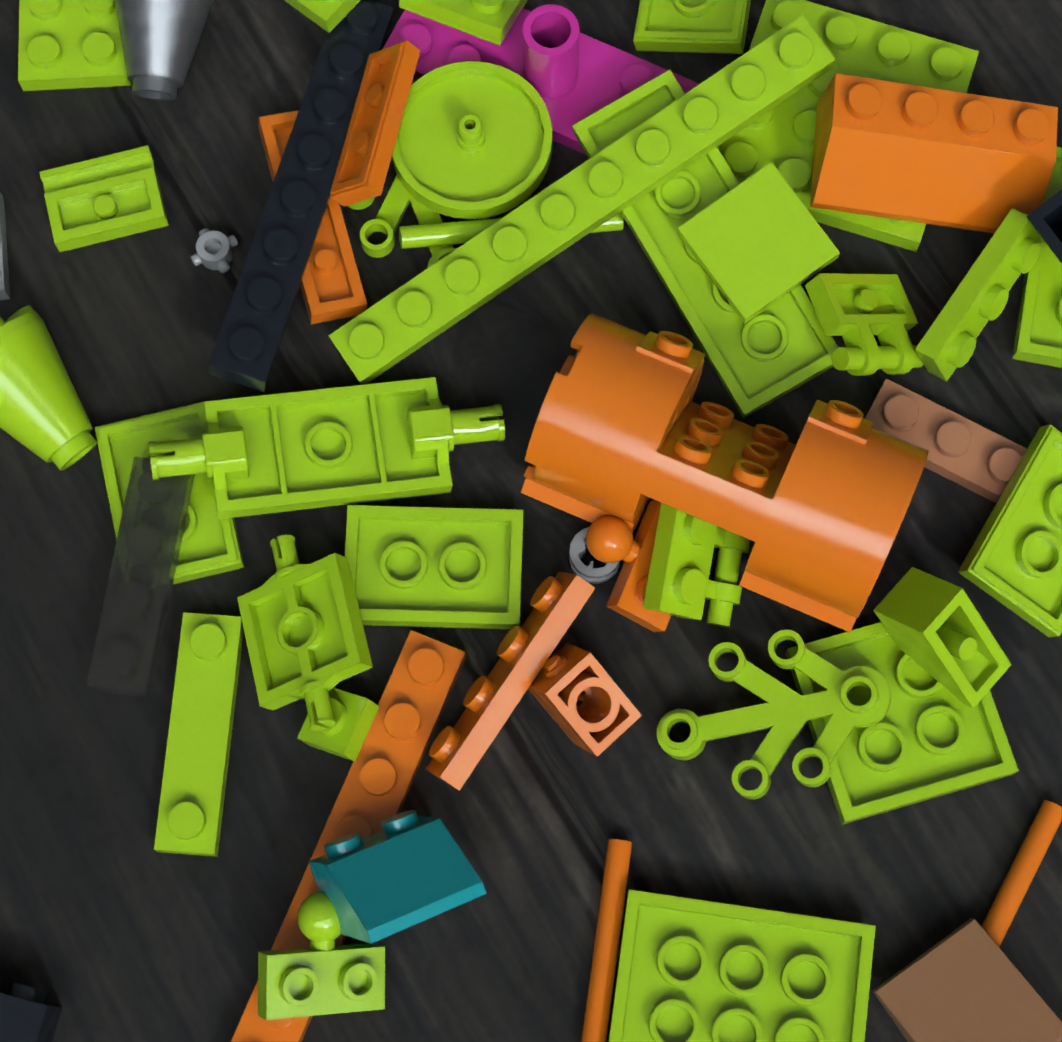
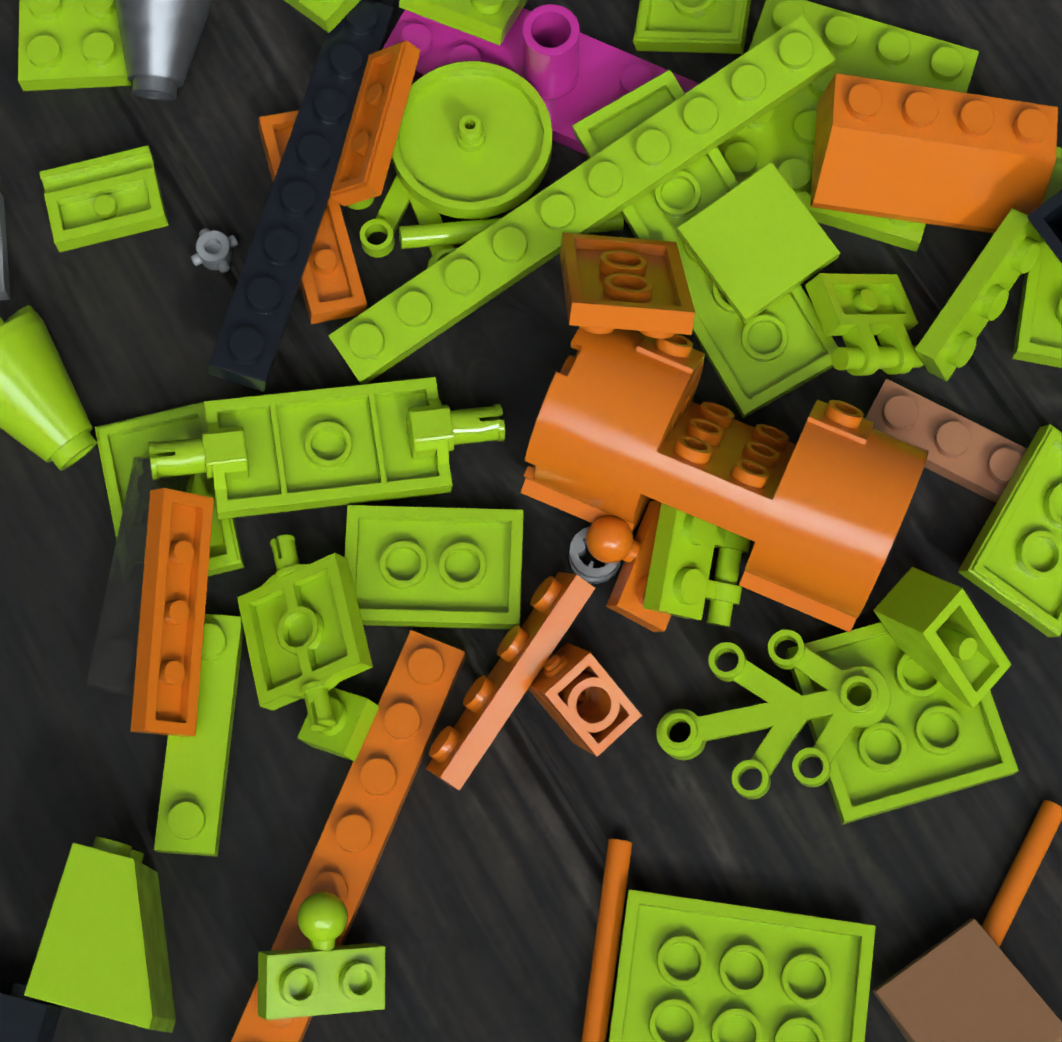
(107, 940): none -> lime slope
(172, 613): none -> orange plate
(395, 876): teal slope -> none
(625, 285): none -> orange plate

